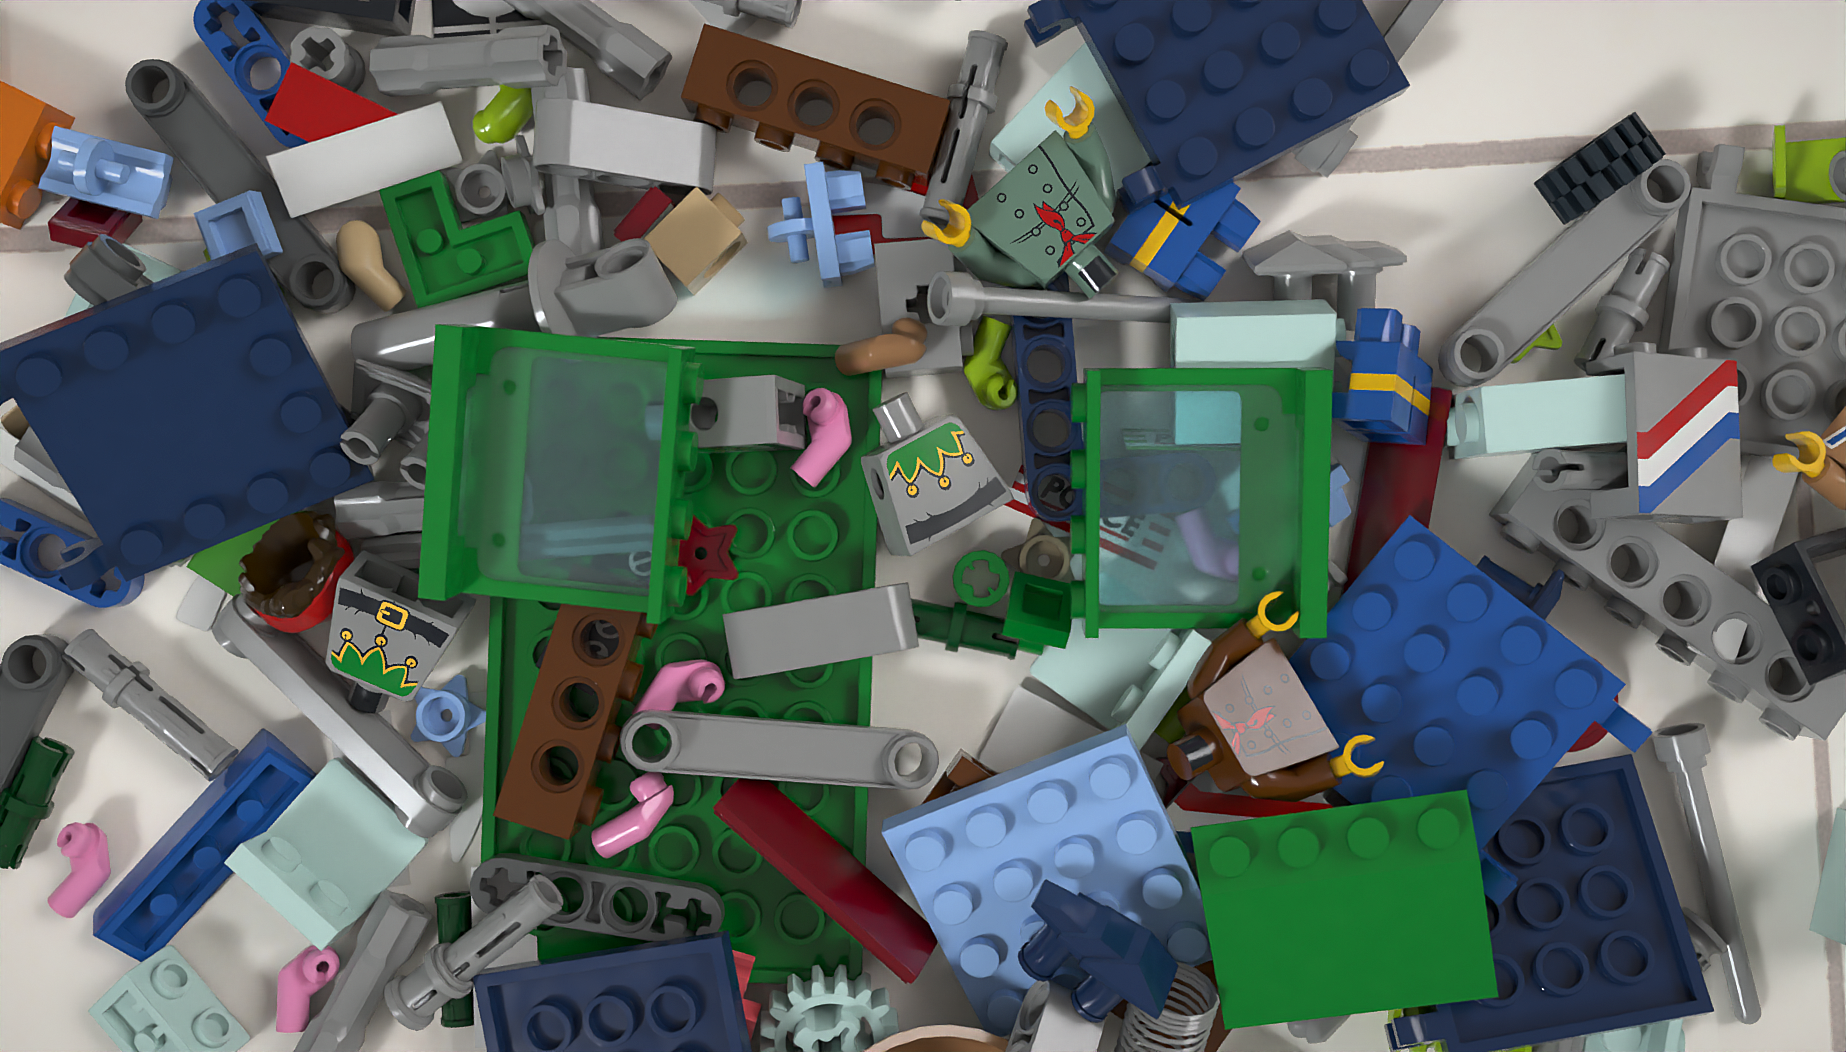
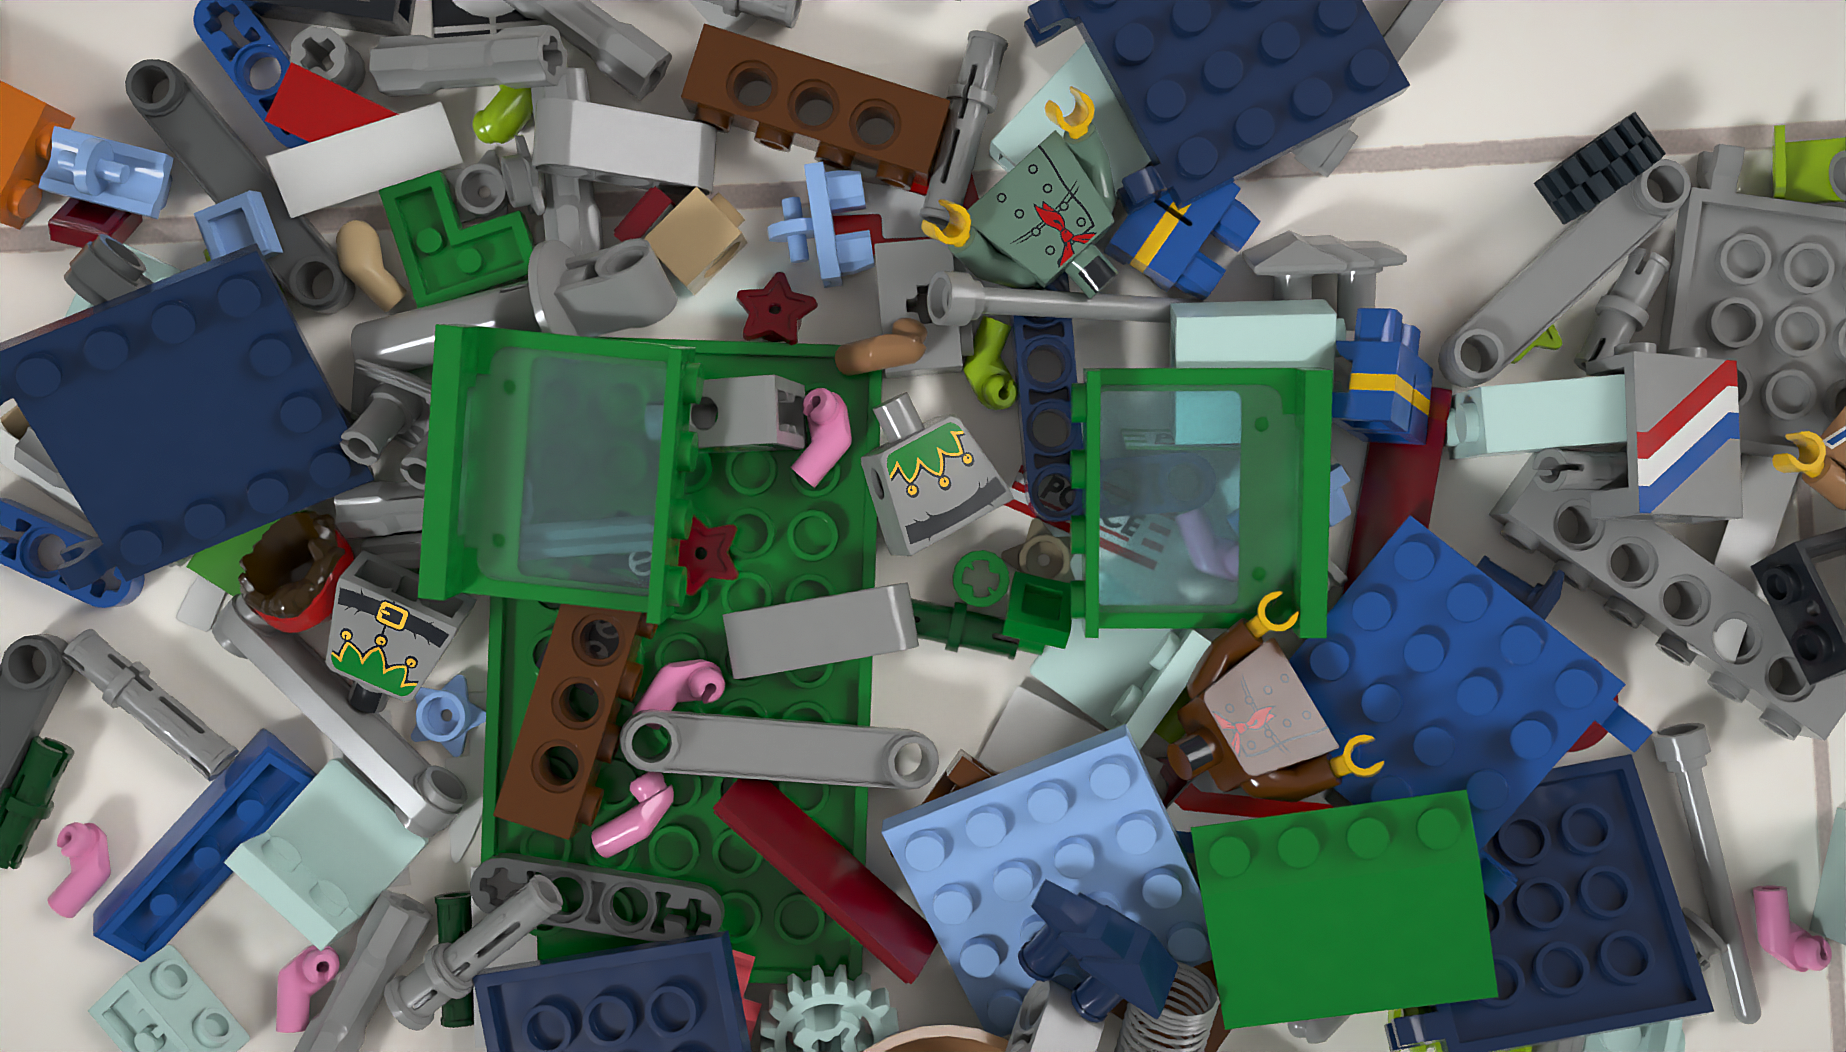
(779, 326): none -> dark red plate
(1784, 938): none -> bright pink arm

